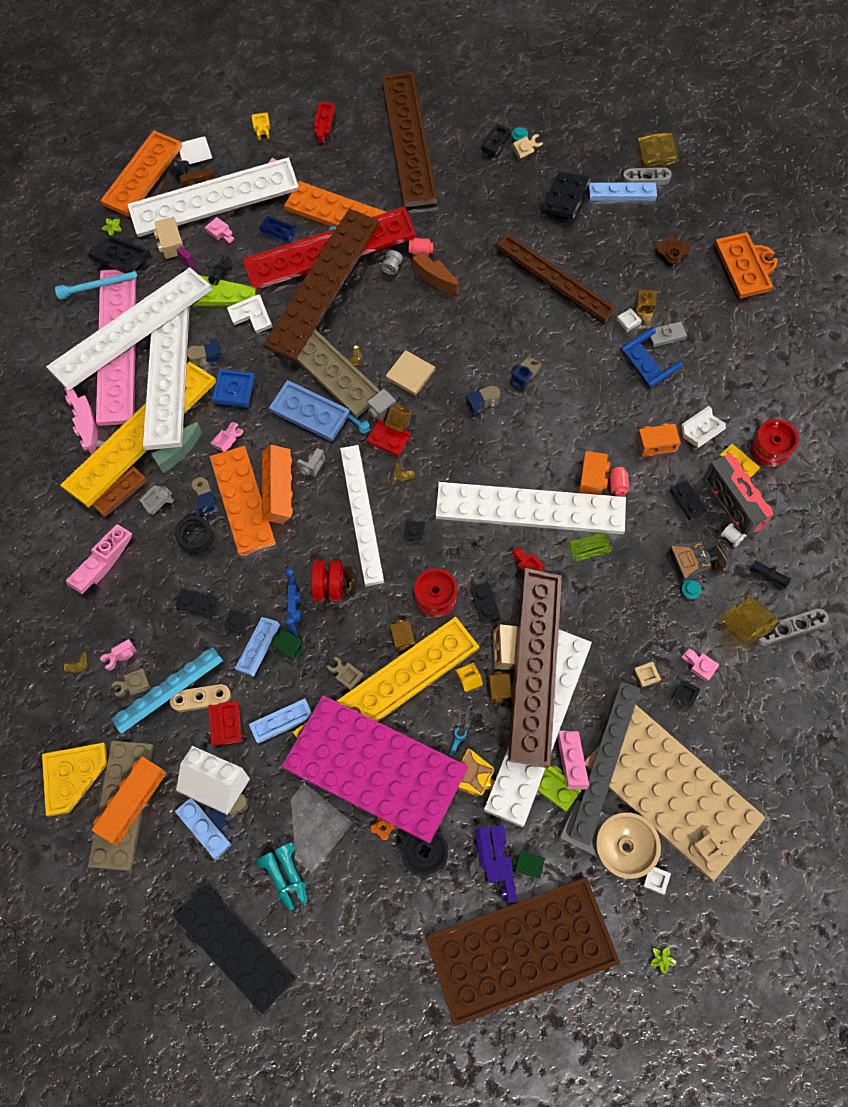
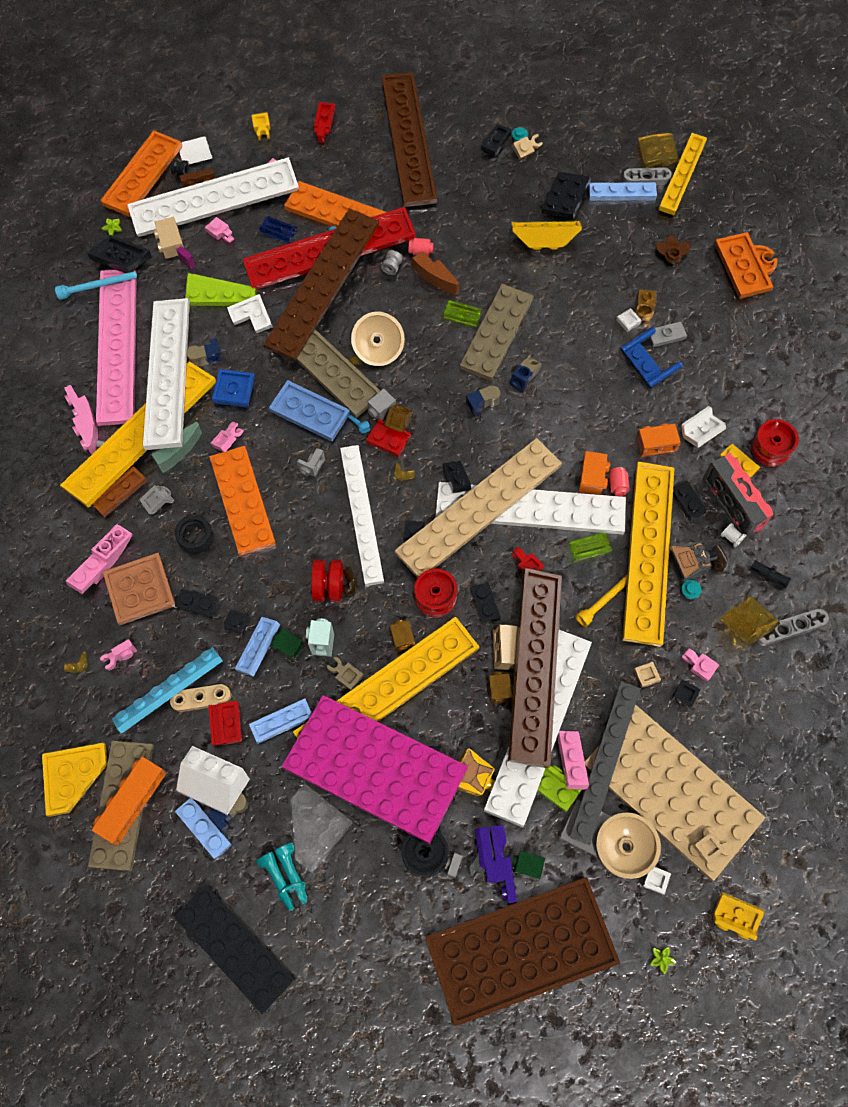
(128, 328): white plate -> none
(134, 683): dark tan plate -> none
(139, 589): none -> nougat plate
(203, 492): leg -> none
(220, 270): black pin -> none
(276, 484): orange brick -> none
(294, 598): blue plate -> none
(320, 637): none -> light aqua brick
(383, 833): orange plate -> none
(386, 329): none -> tan dish
(410, 373): tan tile -> none
(453, 865): none -> light grey plate
(456, 476): none -> black plate
(457, 739): dark azure hand -> none
(461, 315): none -> clear neon green tile
(469, 677): yellow slope -> none
(478, 508): none -> tan plate
(496, 332): none -> dark tan plate
(546, 234): none -> yellow wedge
(556, 278): reddish brown plate -> none
(585, 616): none -> yellow piece
(648, 555): none -> yellow plate
(682, 174): none -> yellow plate
(737, 916): none -> yellow bracket

